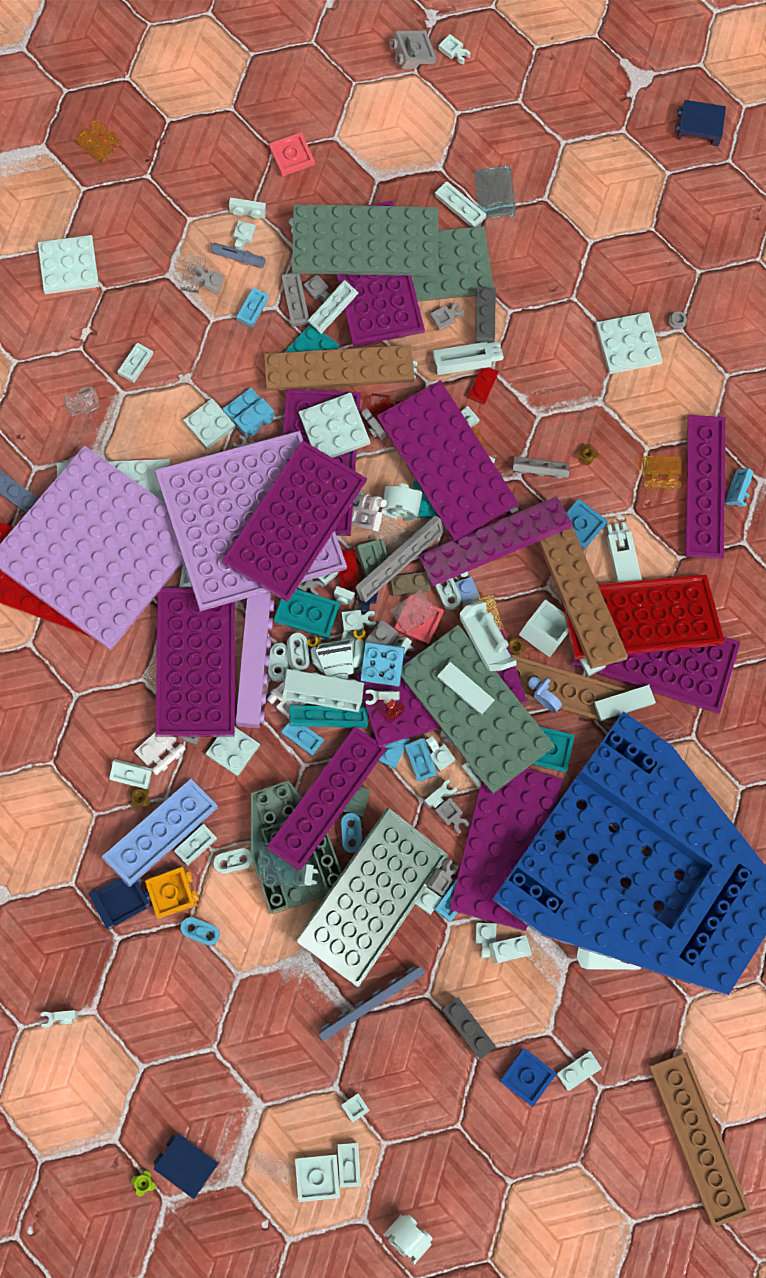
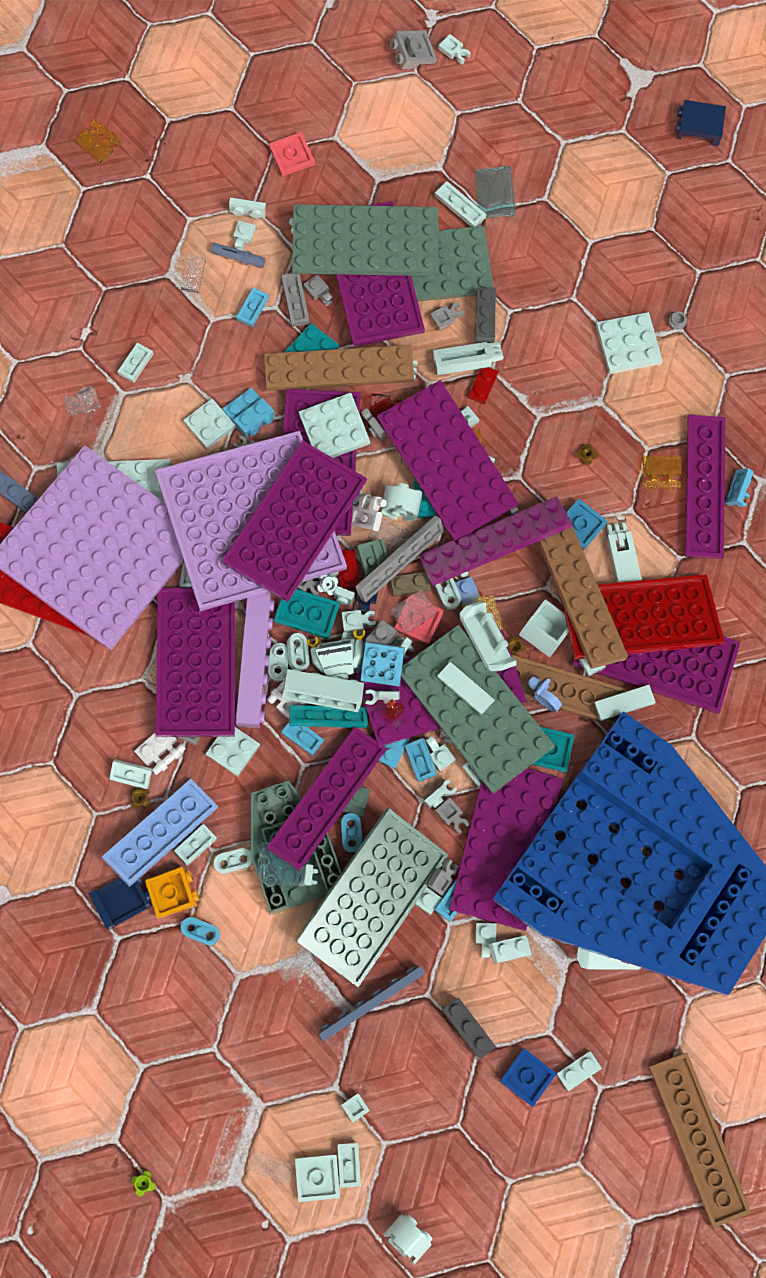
(64, 1017): light aqua plate -> none
(68, 264): light aqua plate -> none
(185, 1165): dark blue panel -> none
(210, 280): light grey plate -> none
(332, 584): none -> light aqua plate
(333, 306): light aqua tile -> none
(540, 467): light grey plate -> none

